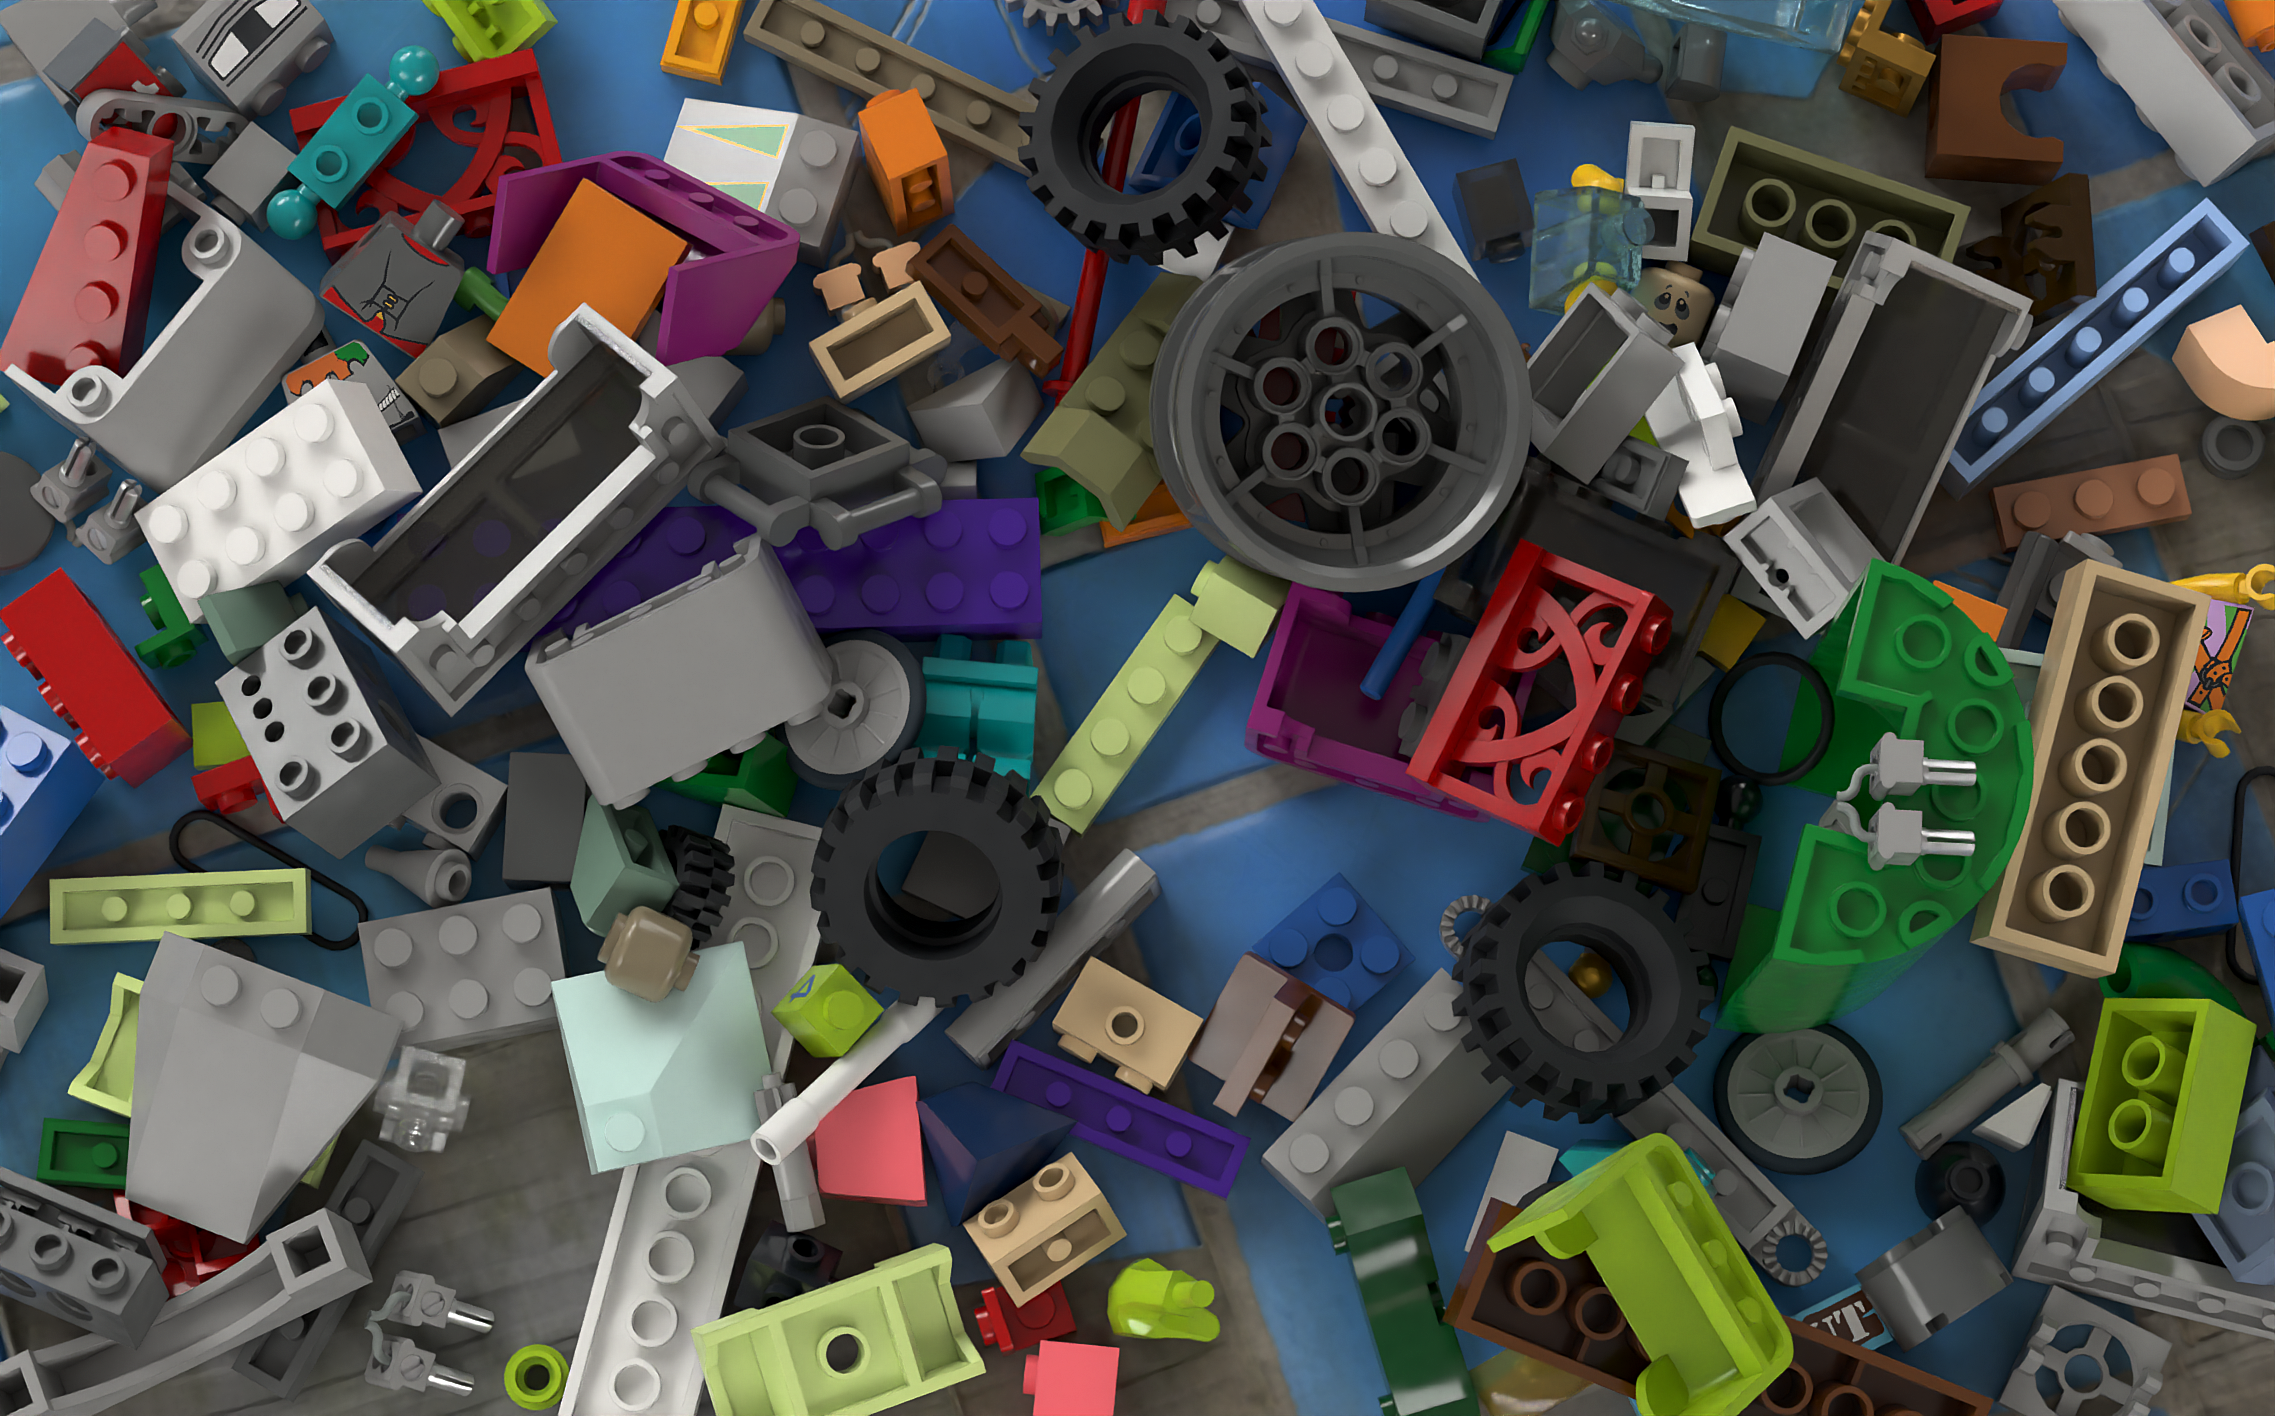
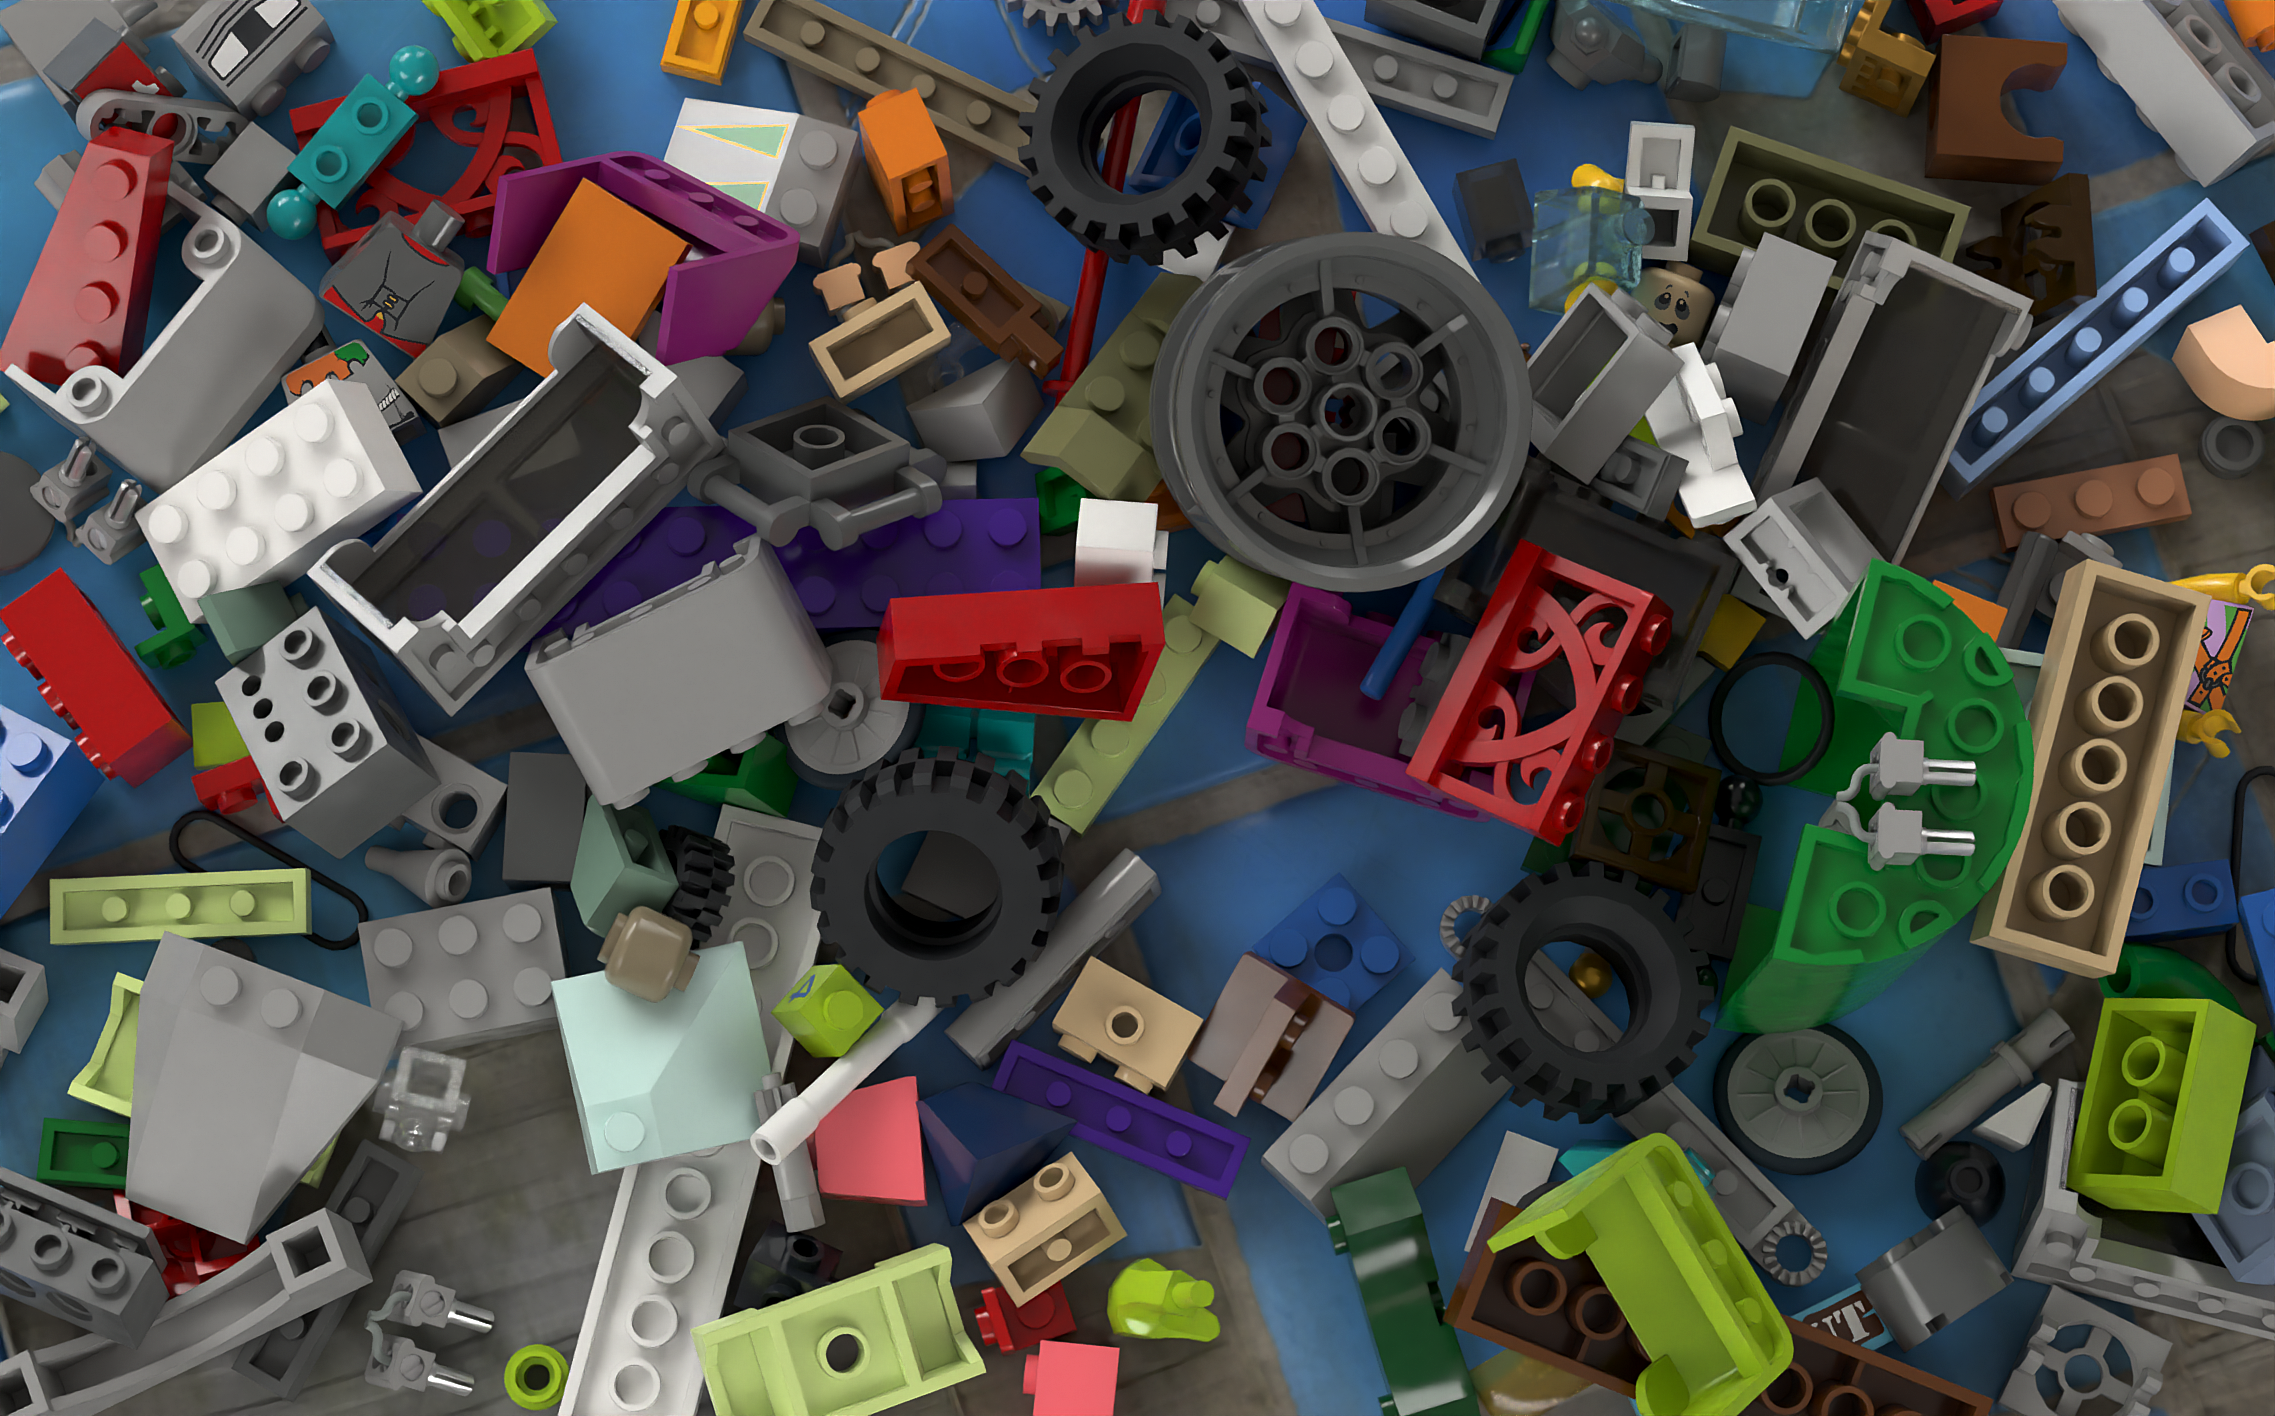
(1025, 649): none -> red wedge
(1119, 544): none -> white brick

